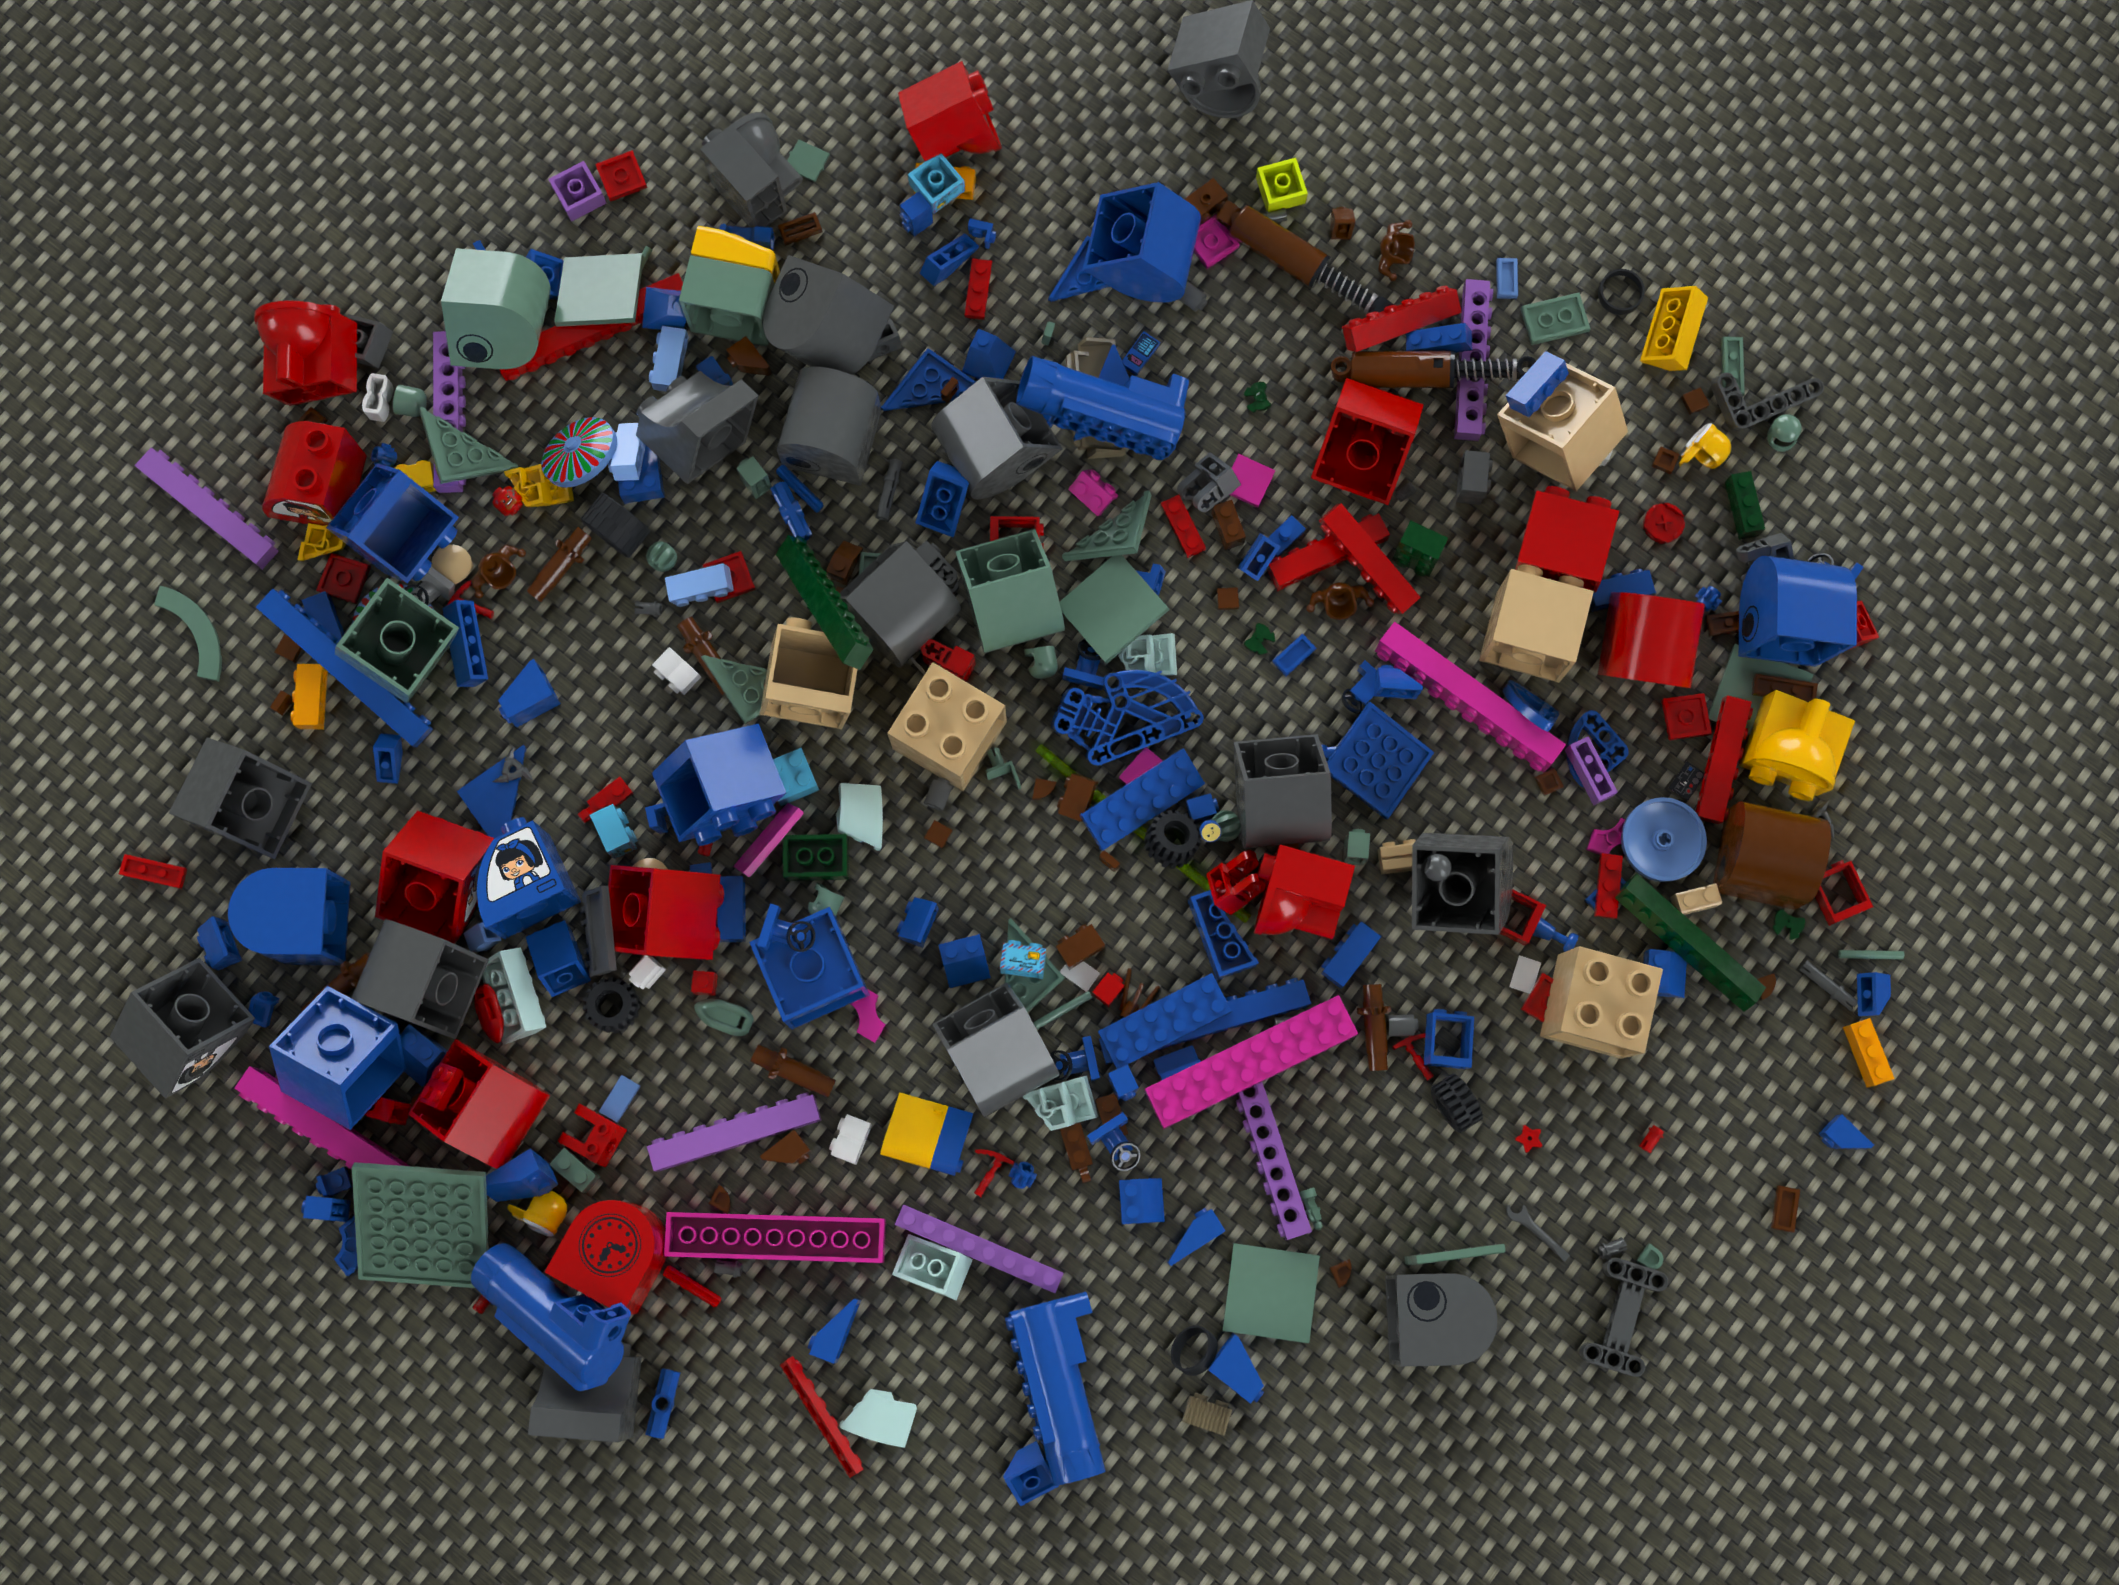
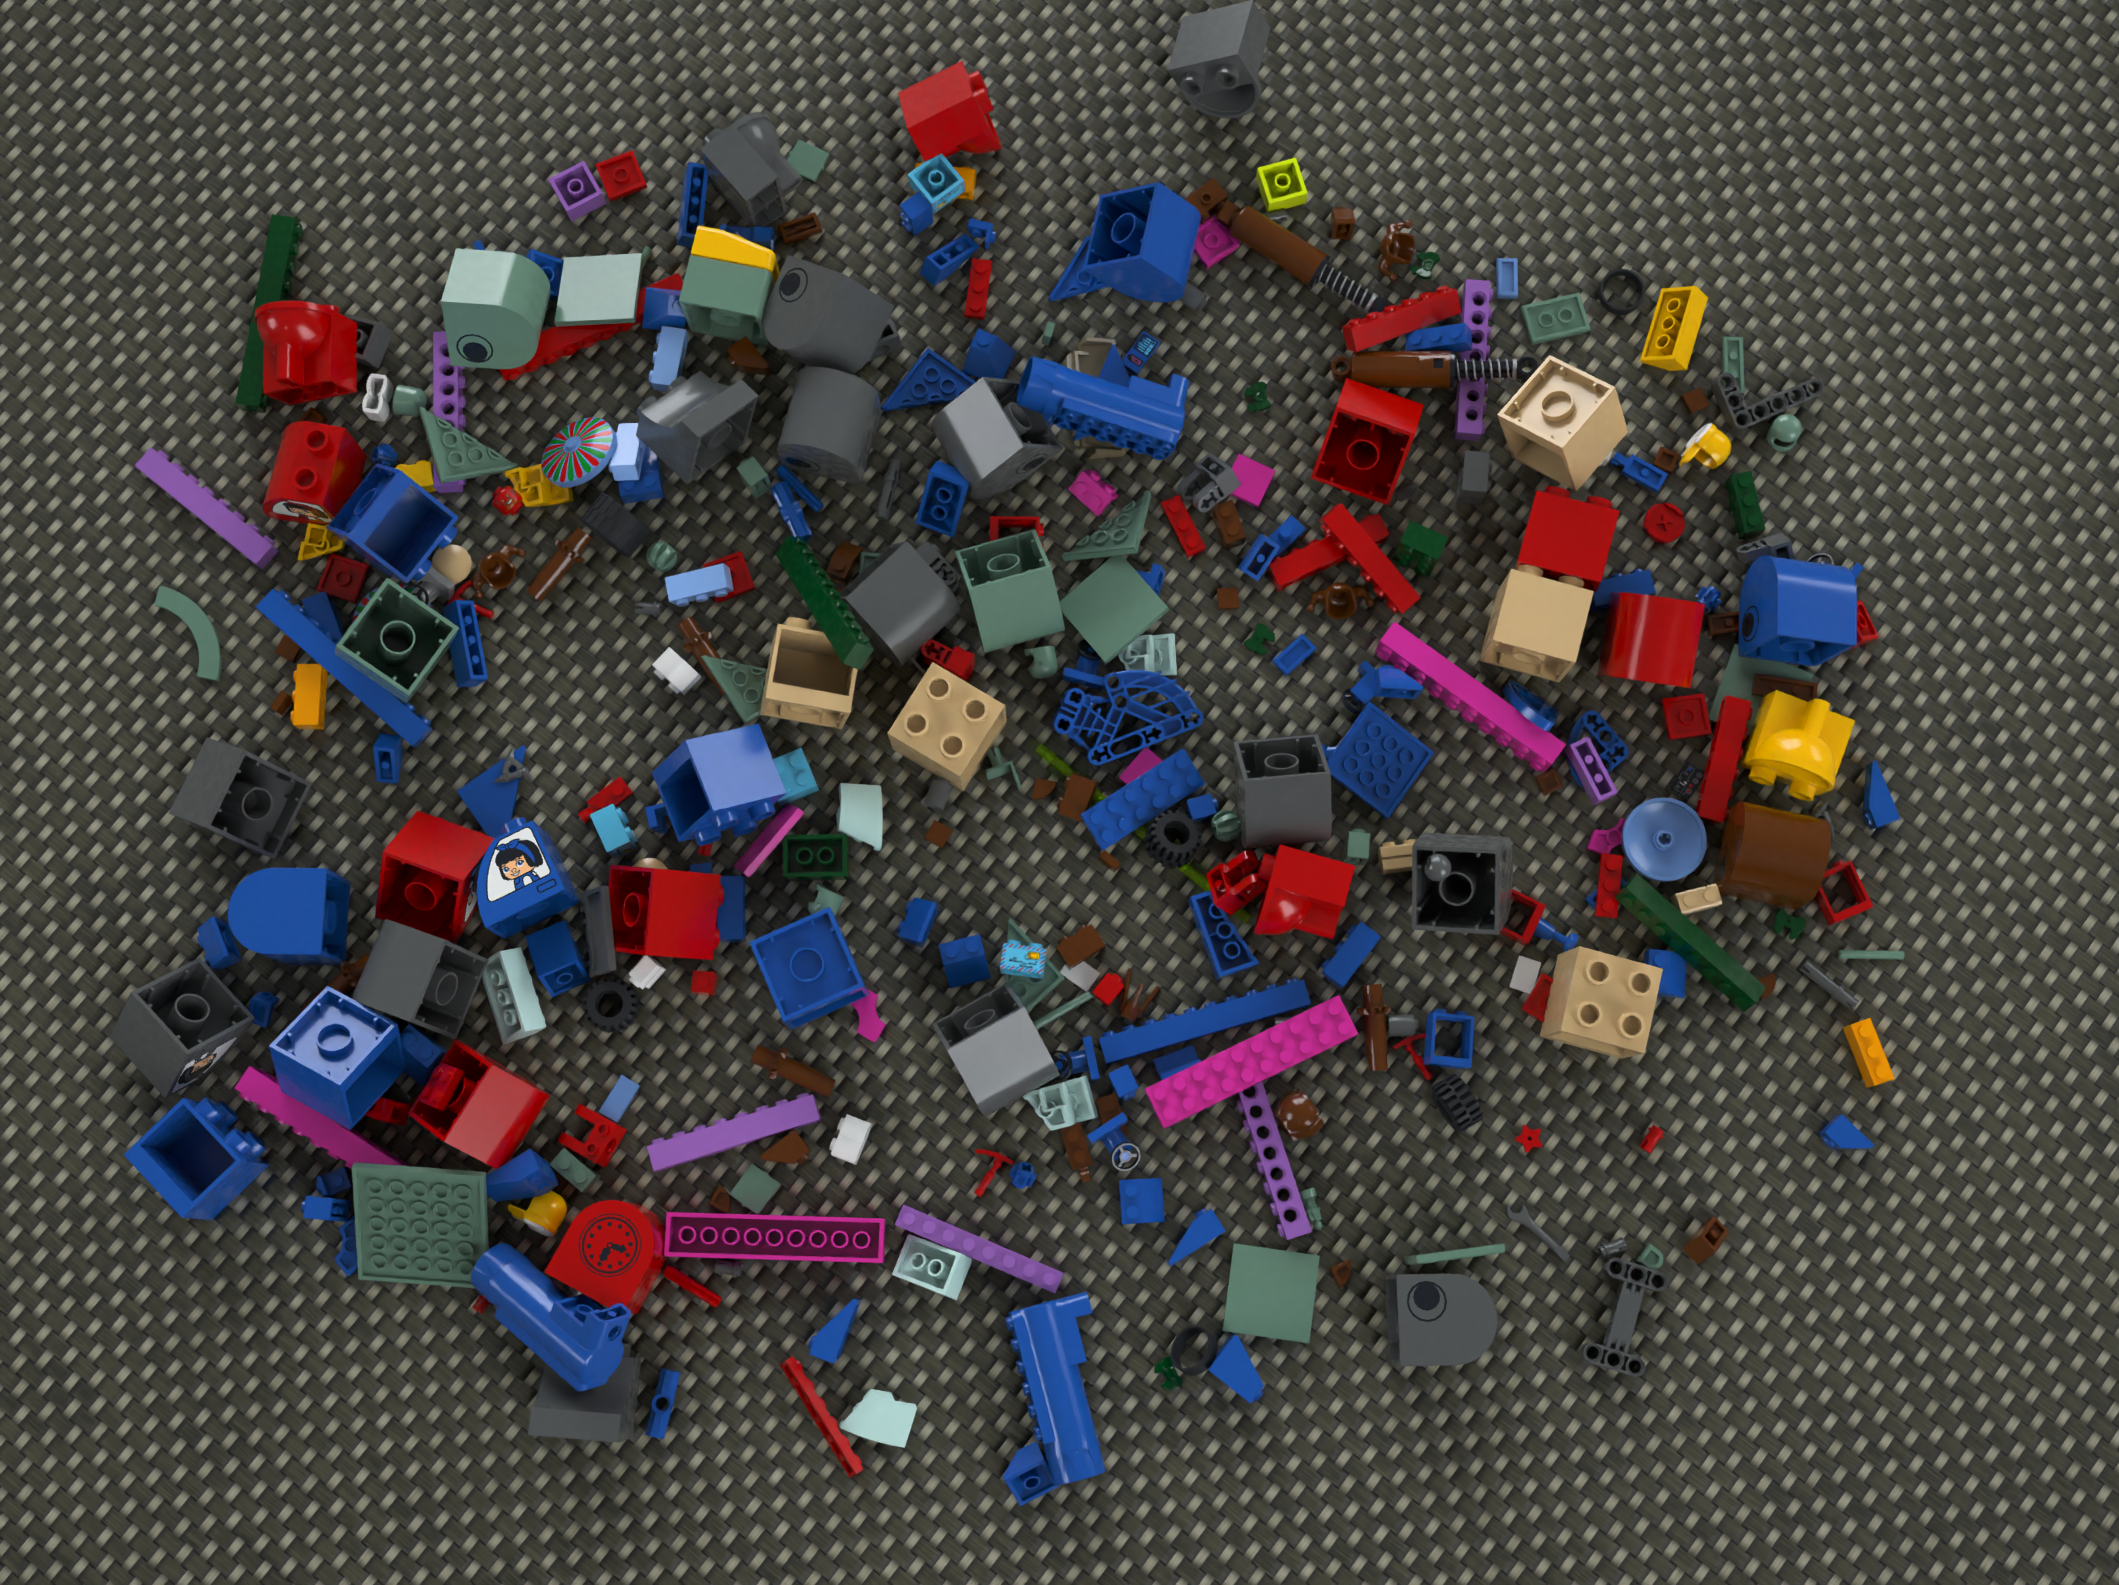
(153, 871): red plate -> none
(198, 1157): none -> blue piece
(272, 286): none -> dark green brick
(480, 938): medium blue brick -> none
(489, 1012): red piece -> none
(528, 696): blue slope -> none
(692, 203): none -> blue brick
(714, 371): blue bracket -> none
(724, 1016): sand green piece -> none
(755, 1189): none -> sand green piece
(784, 932): blue piece -> none
(927, 1134): yellow door -> none
(949, 390): reddish brown tile -> none
(1164, 1021): blue plate -> none
(1166, 1366): none -> dark green piece
(1207, 1414): dark tan brick -> none
(1210, 831): light yellow tile -> none
(1298, 1116): none -> reddish brown piece
(1428, 261): none -> dark green piece
(1537, 384): brick -> none
(1640, 471): none -> blue plate
(1706, 1240): none -> reddish brown slope
(1785, 1209): reddish brown tile -> none
(1872, 993): blue slope -> none
(1877, 800): none -> blue slope

